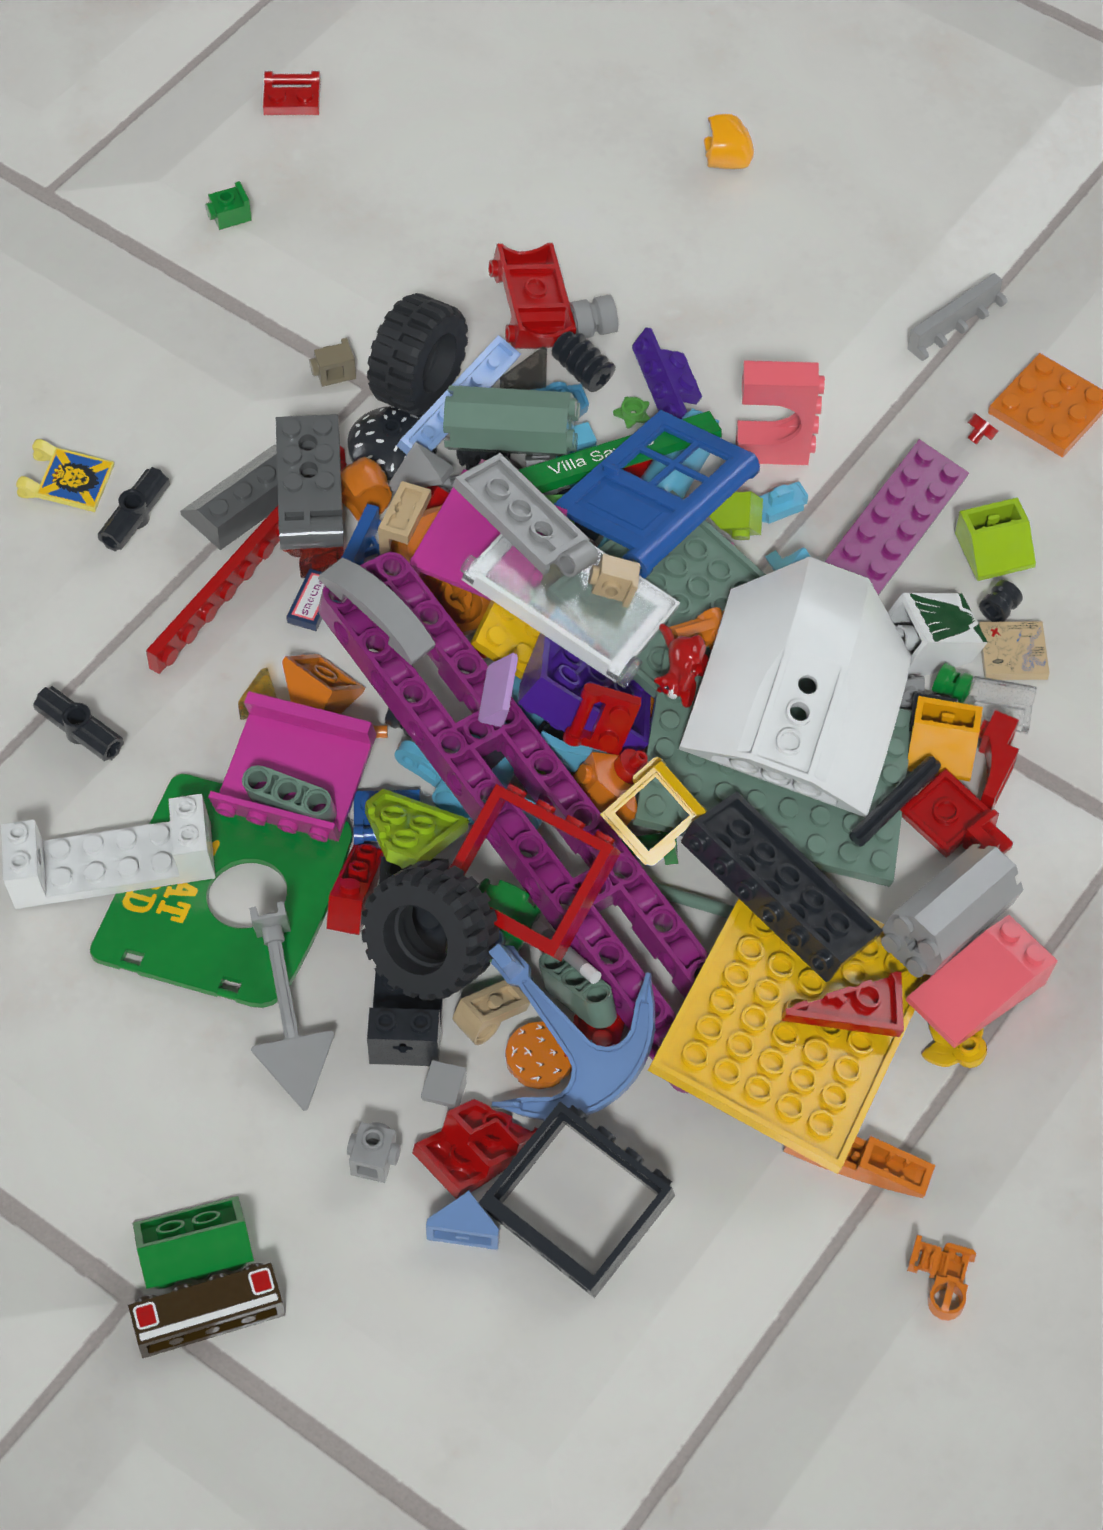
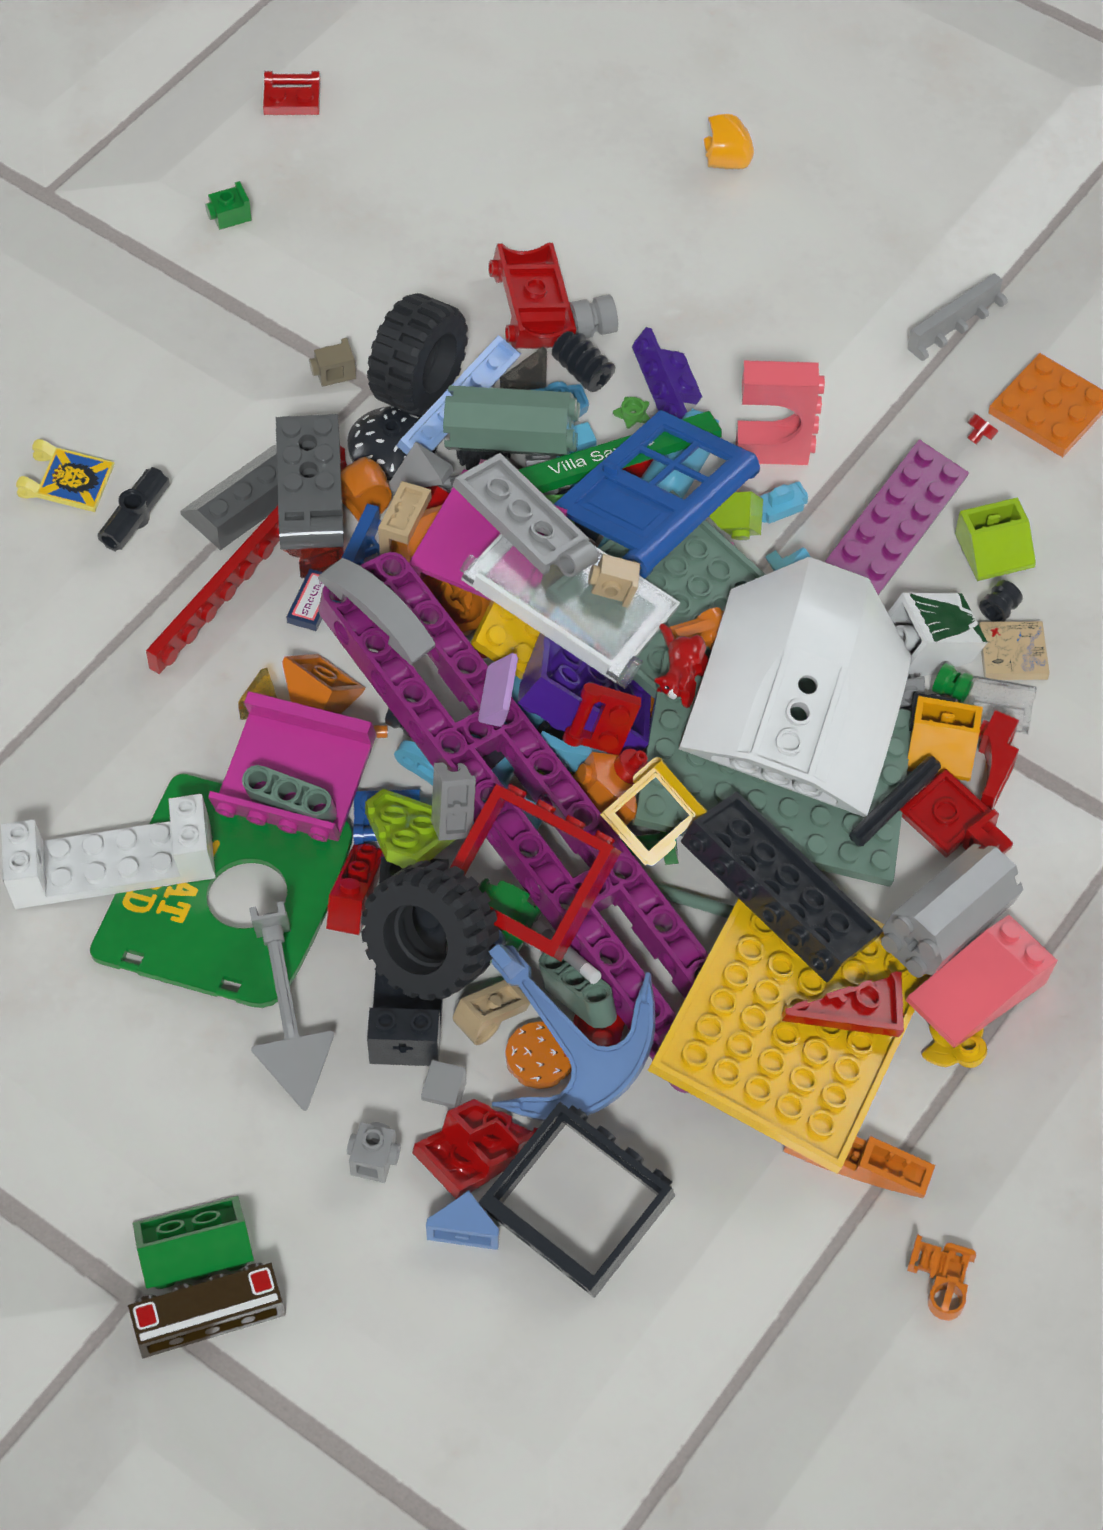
(91, 731): black piece -> none
(452, 802): none -> light grey hinge

